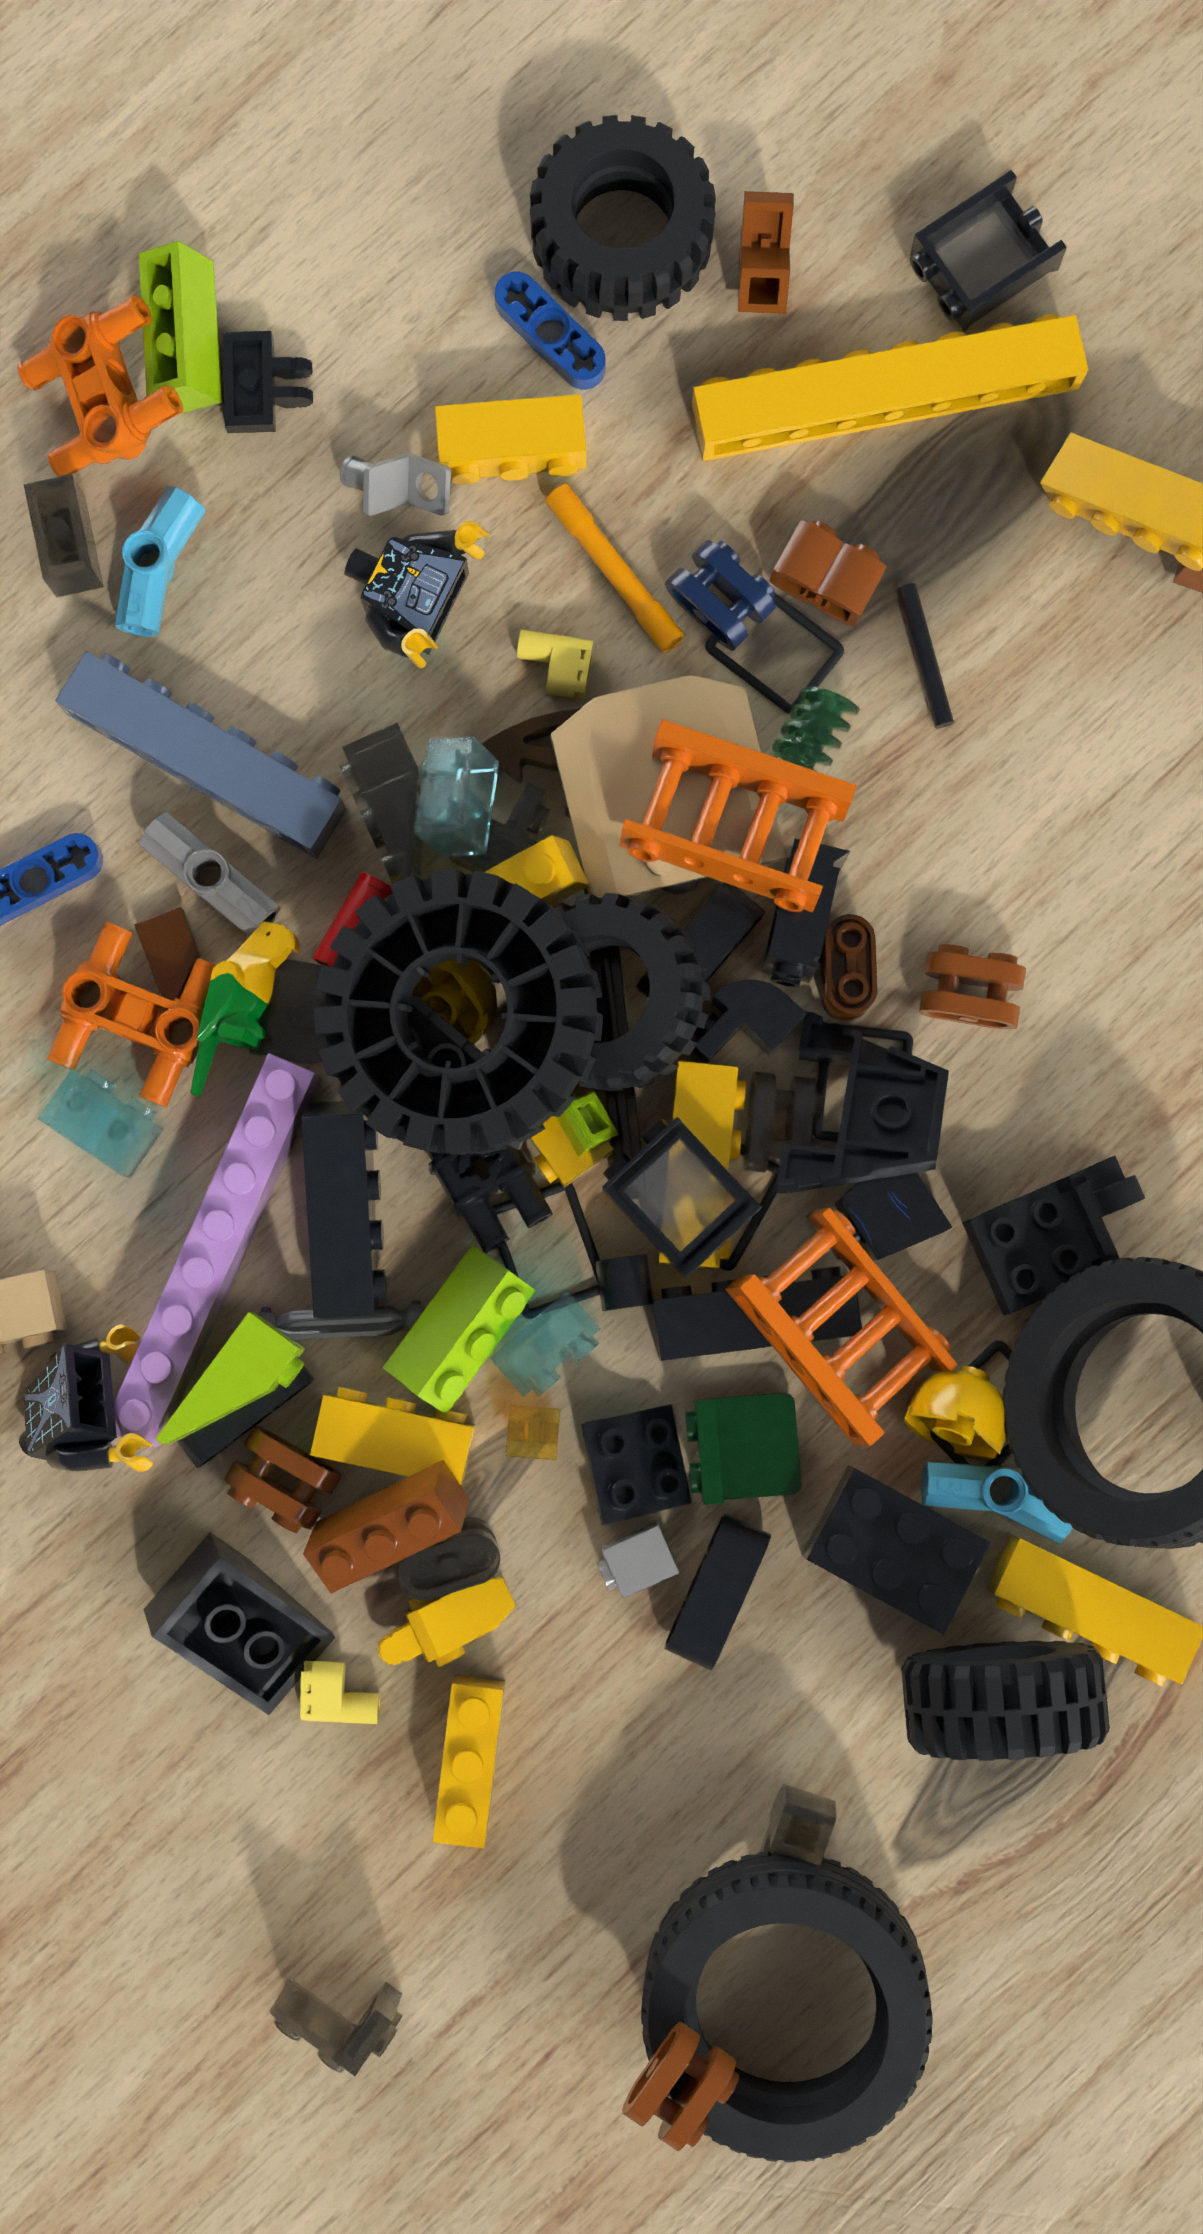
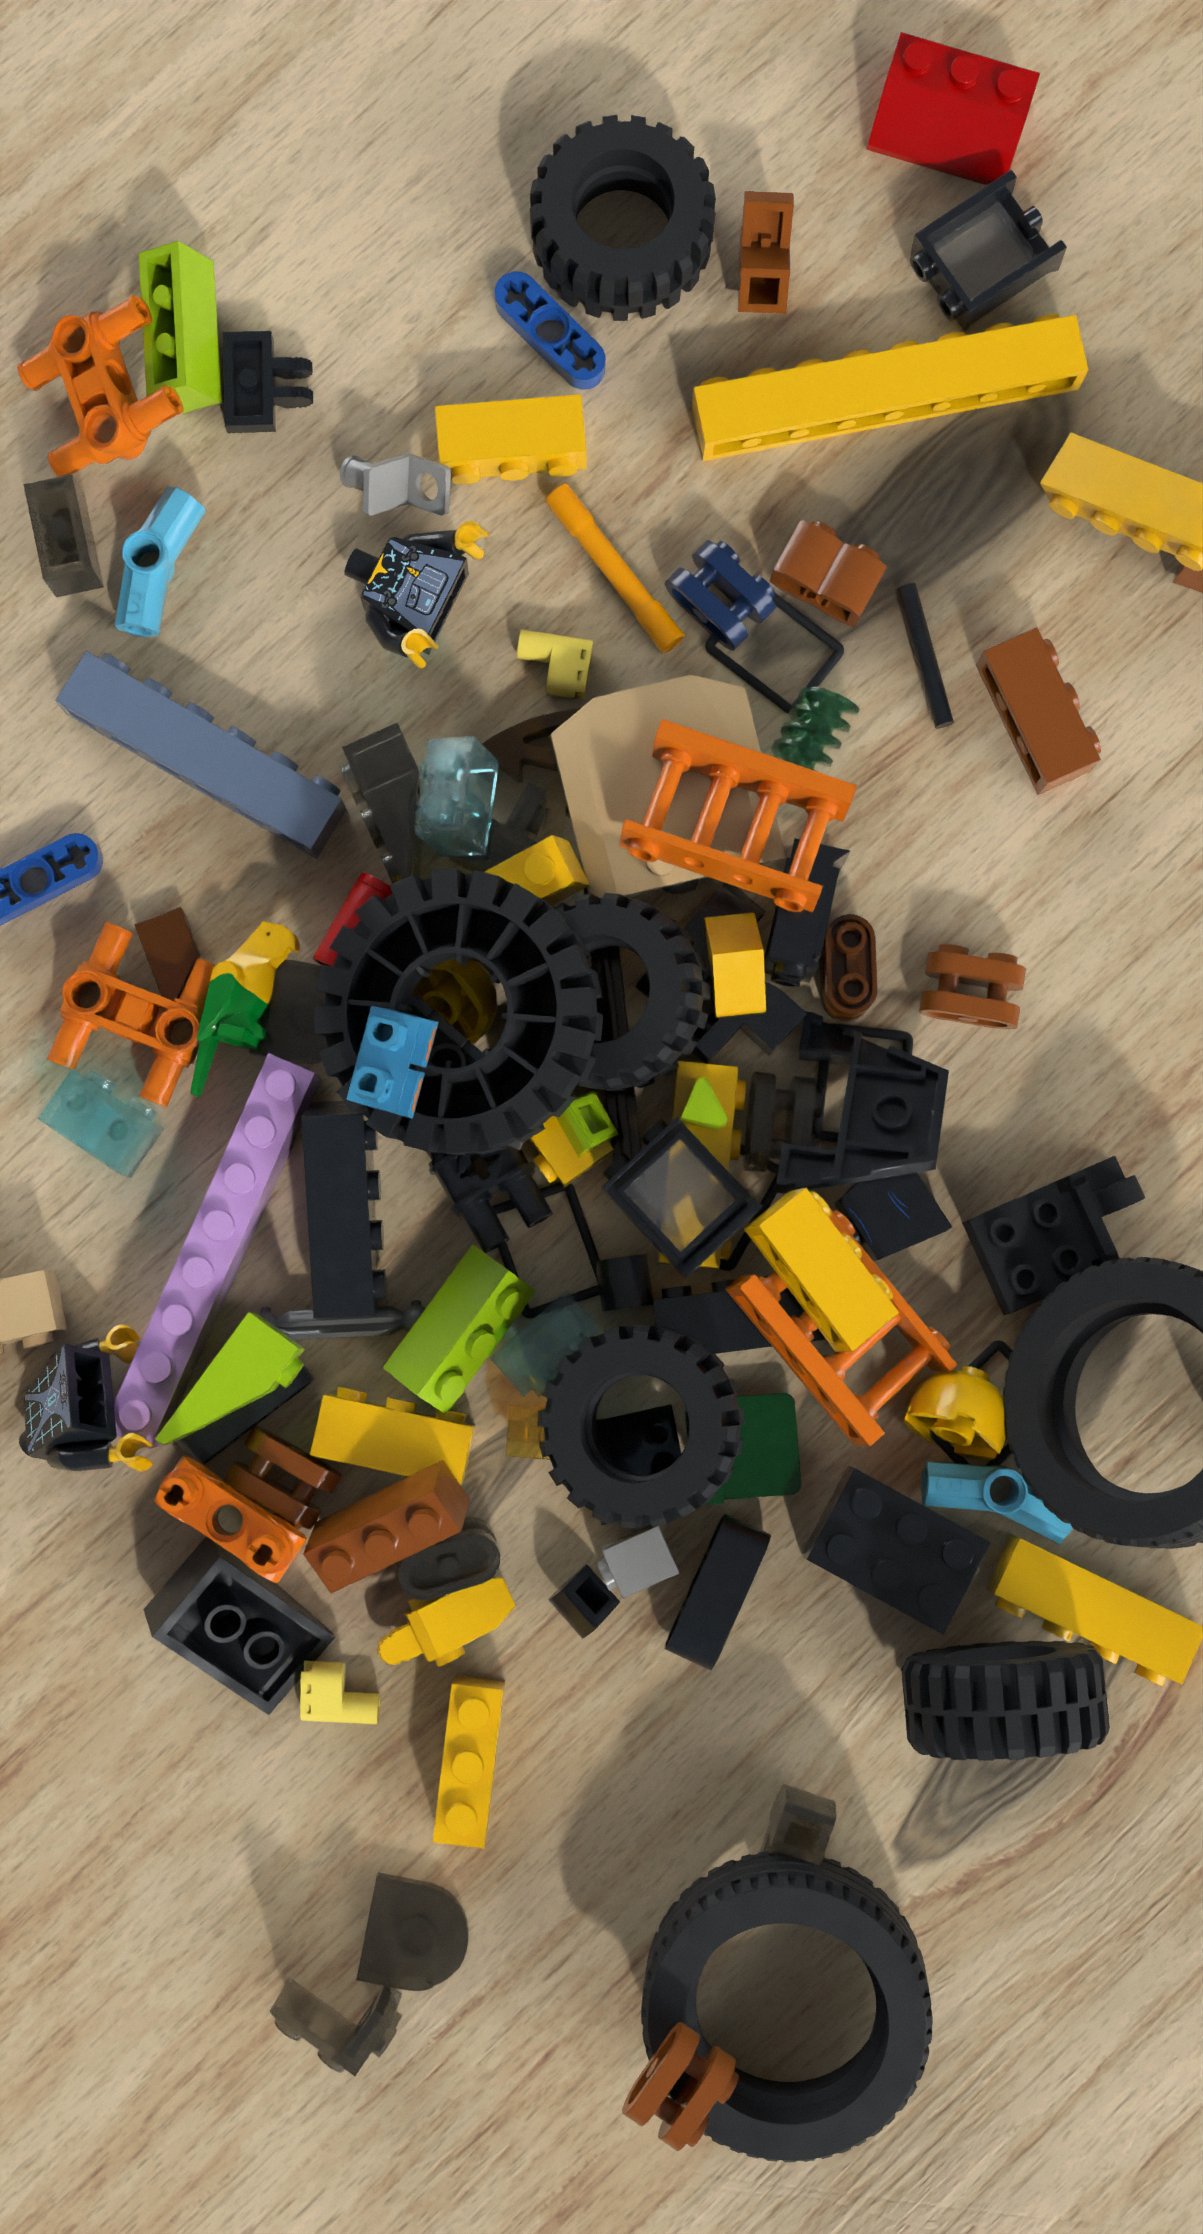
(186, 858): light grey piece -> none
(196, 1497): none -> orange piece
(383, 1062): none -> dark azure hips
(412, 1935): none -> clear smoke tile
(573, 1438): none -> black tyre
(584, 1601): none -> black brick
(704, 1108): none -> lime slope
(736, 964): none -> yellow slope
(822, 1269): none -> yellow brick
(952, 110): none -> red slope
(1039, 710): none -> dark orange brick

